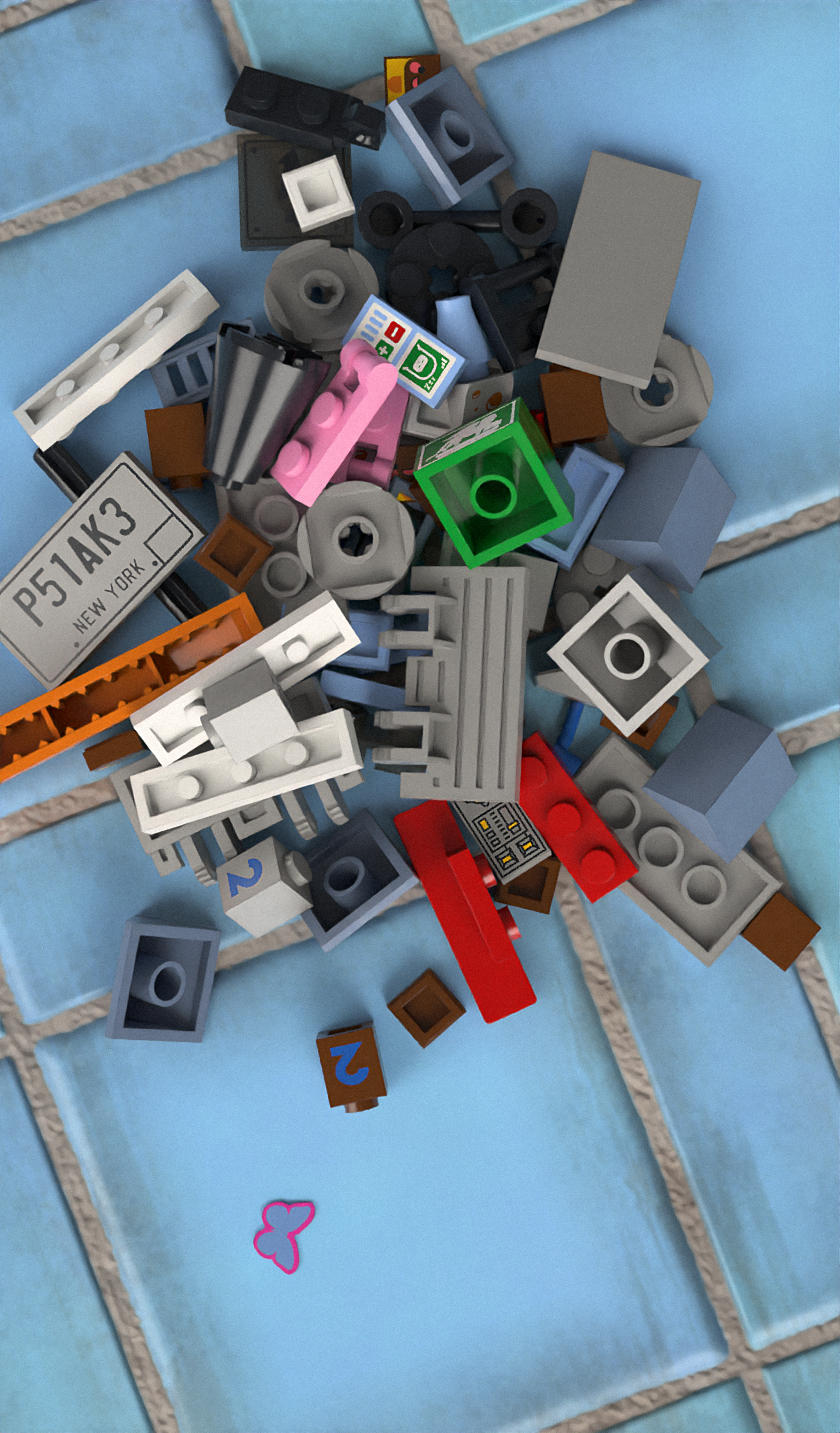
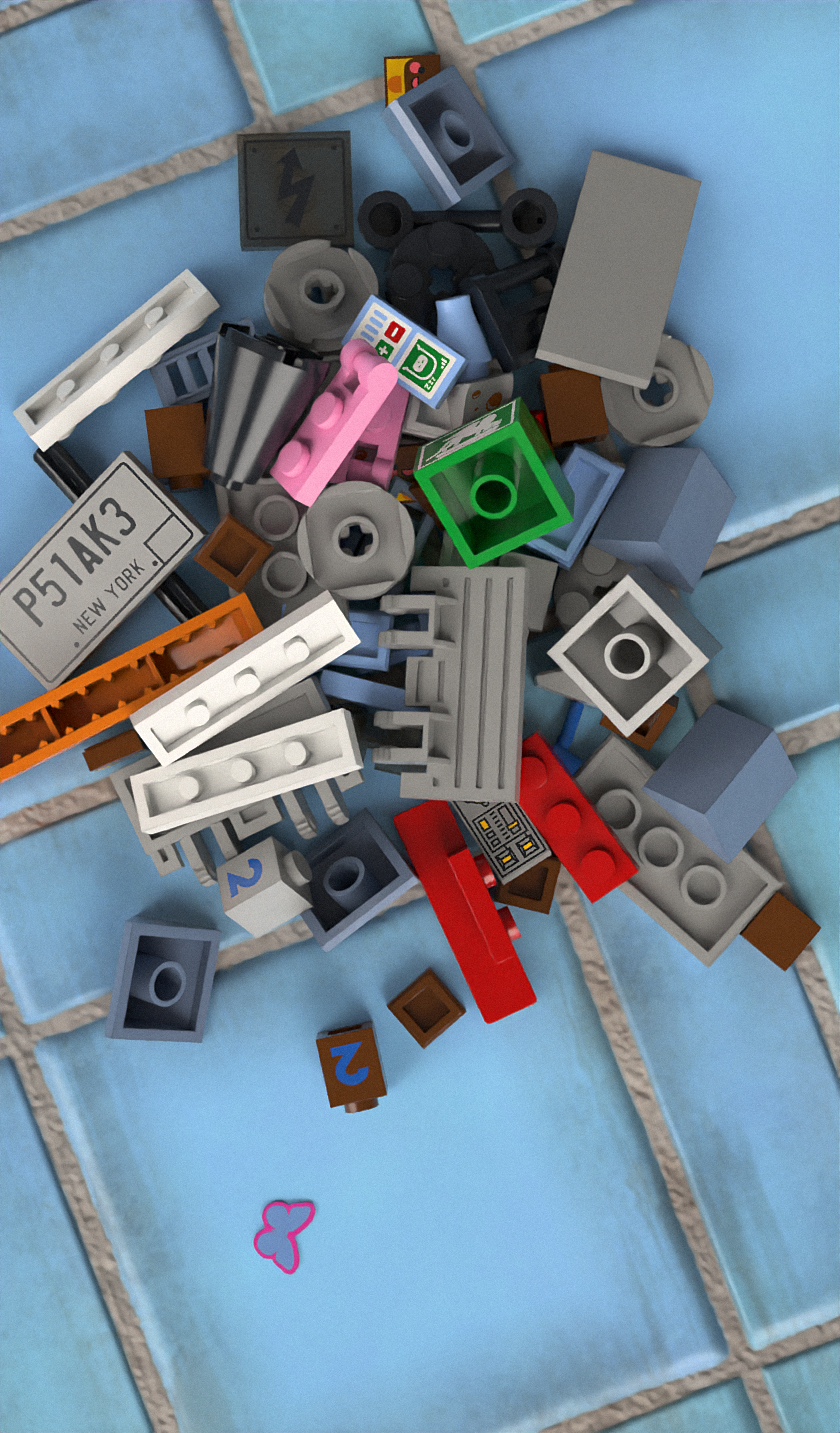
(248, 712): brick -> none
(303, 112): black hinge -> none
(318, 193): white tile -> none

